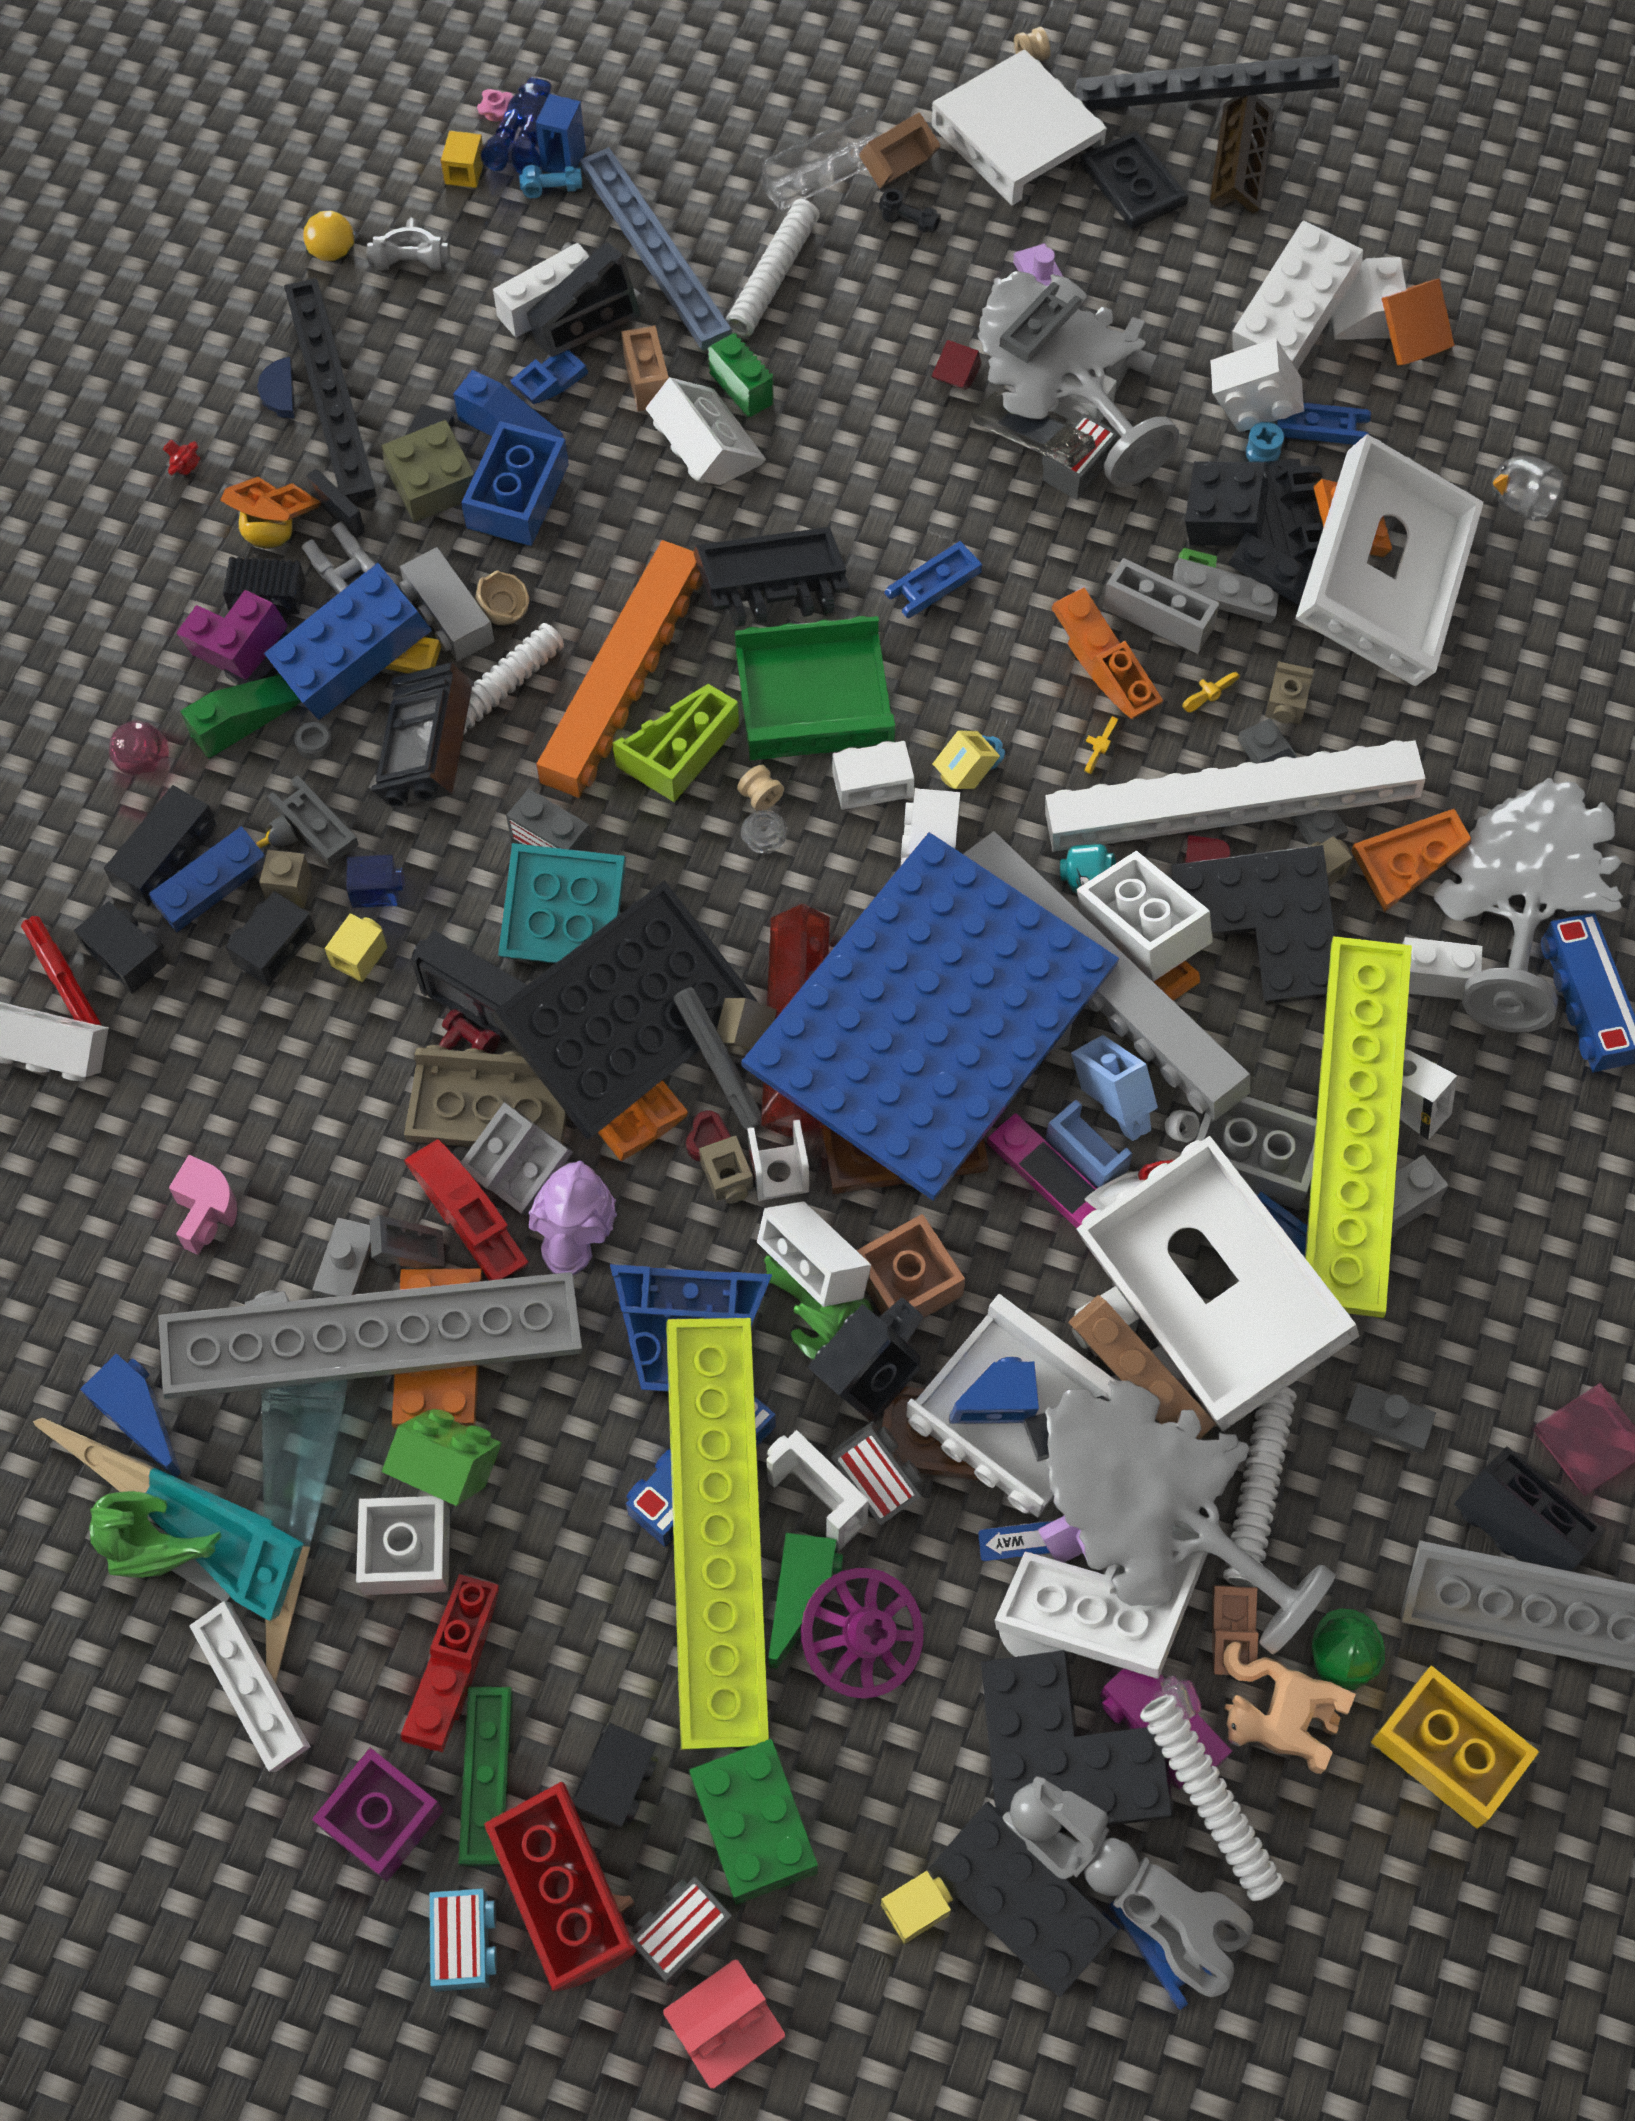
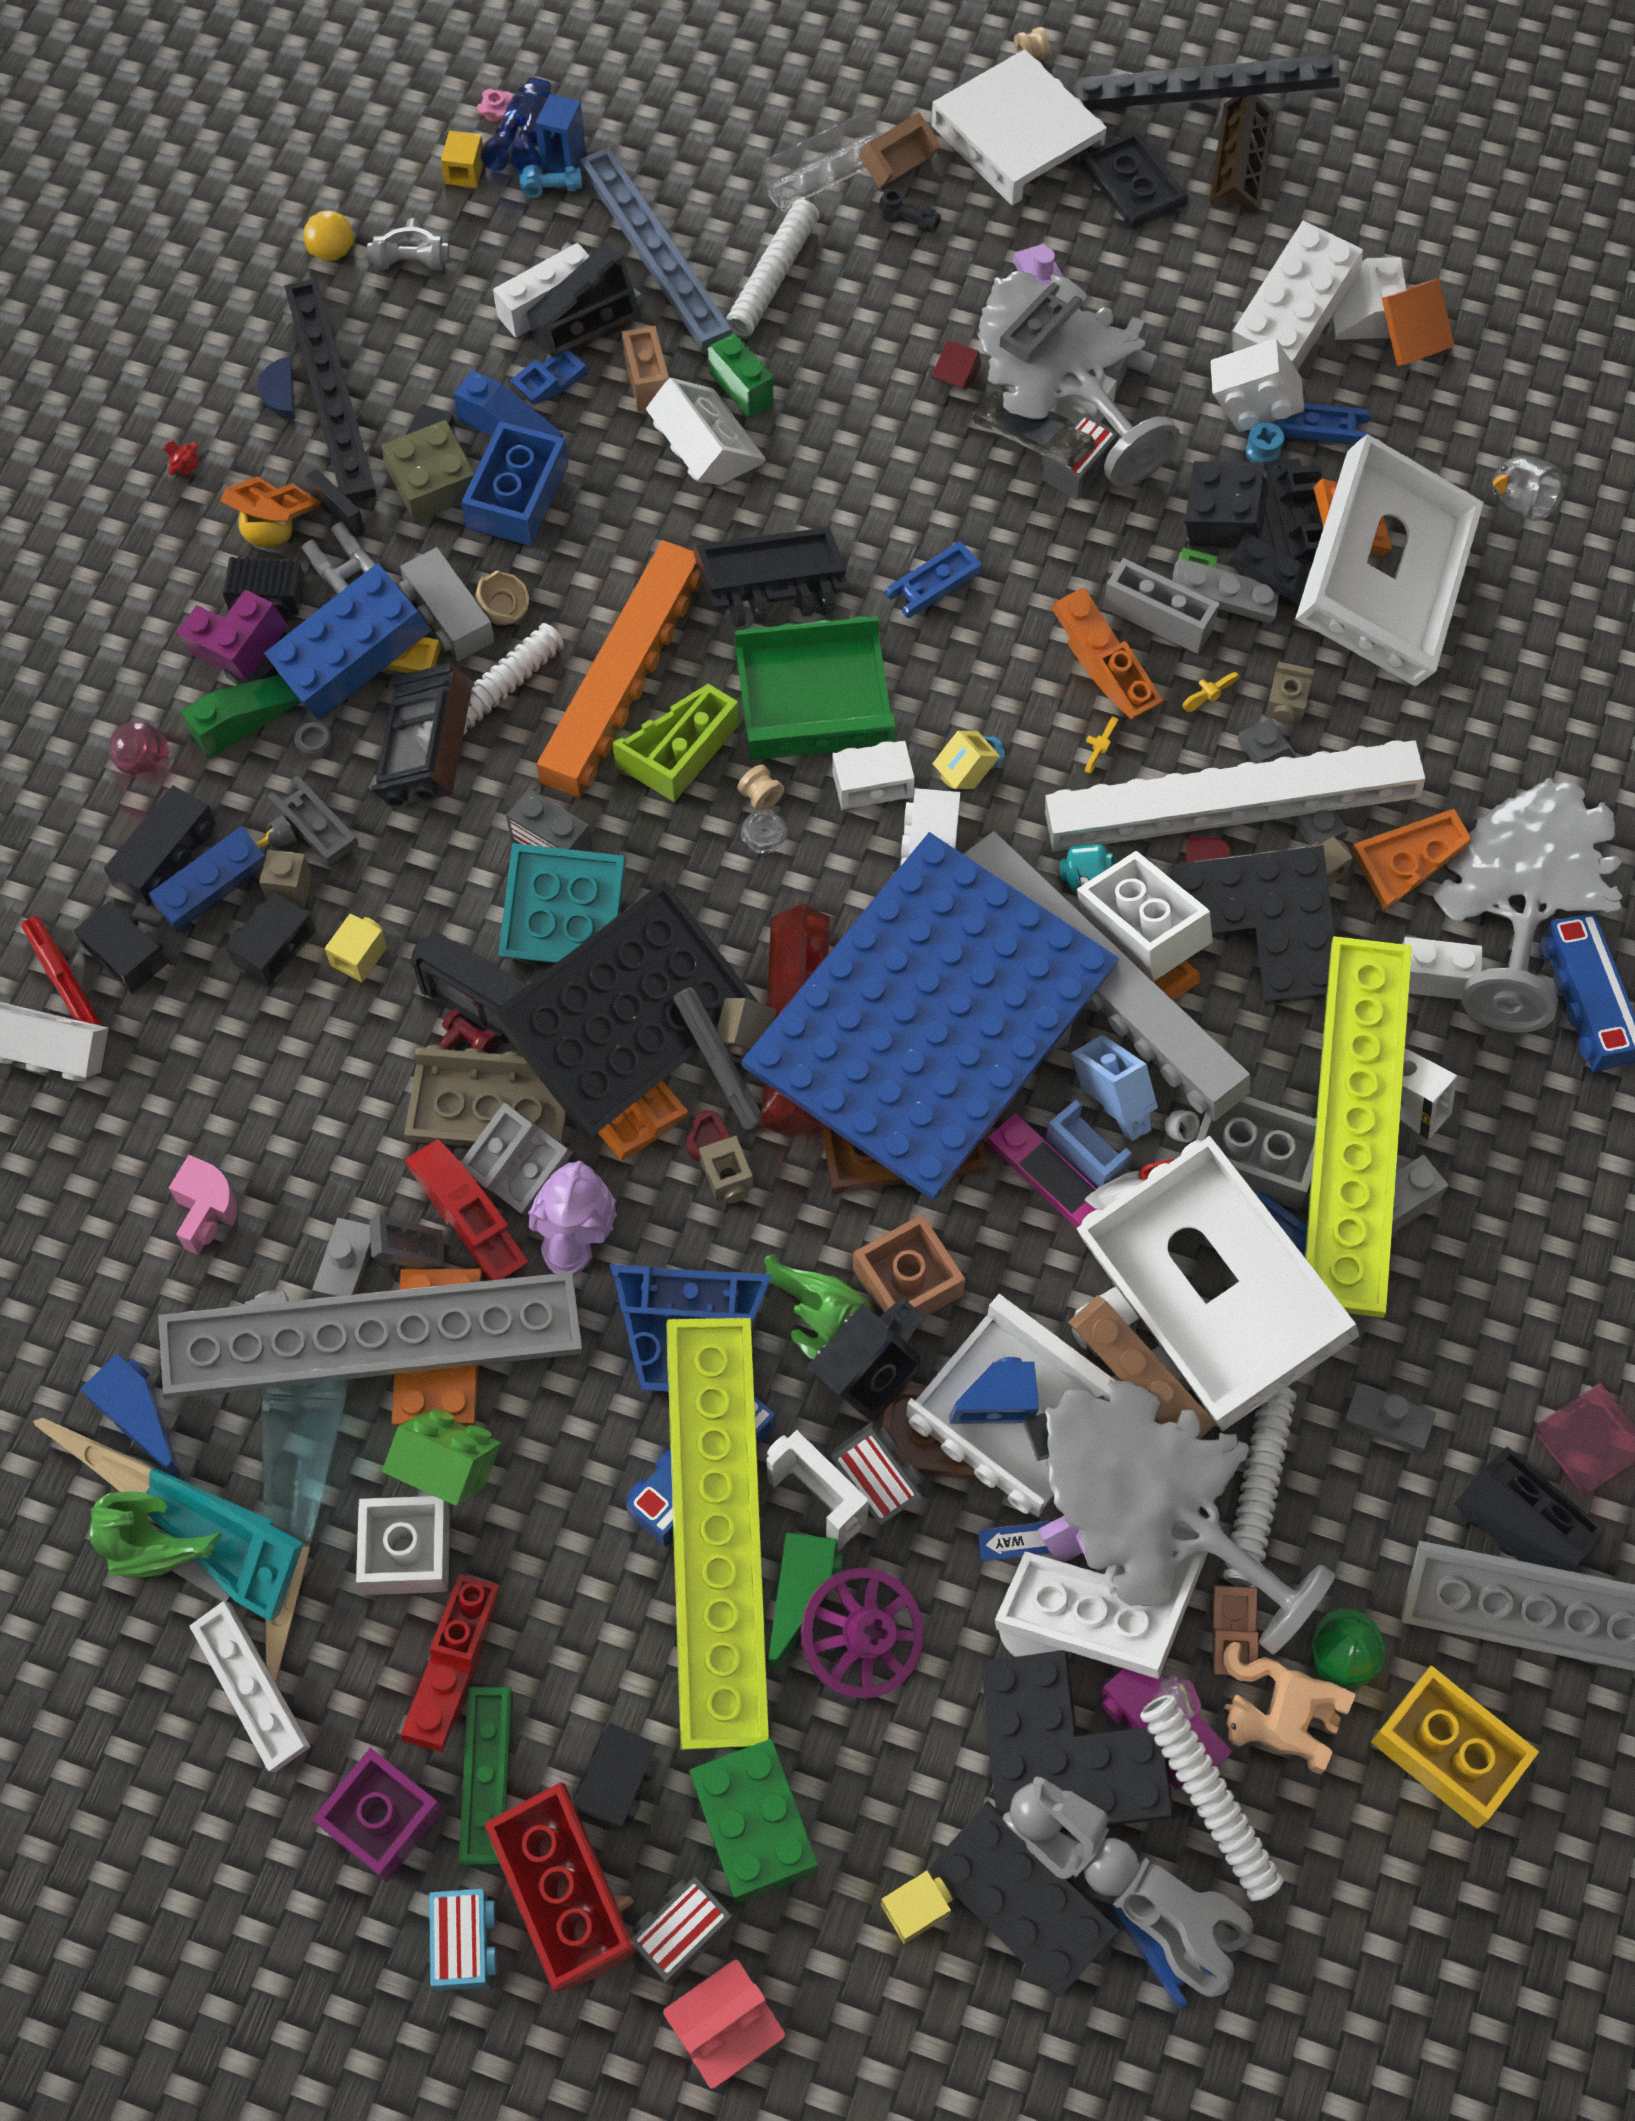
(373, 881): clear blue brick -> none
(793, 1156): white piece -> none
(813, 1253): white brick -> none

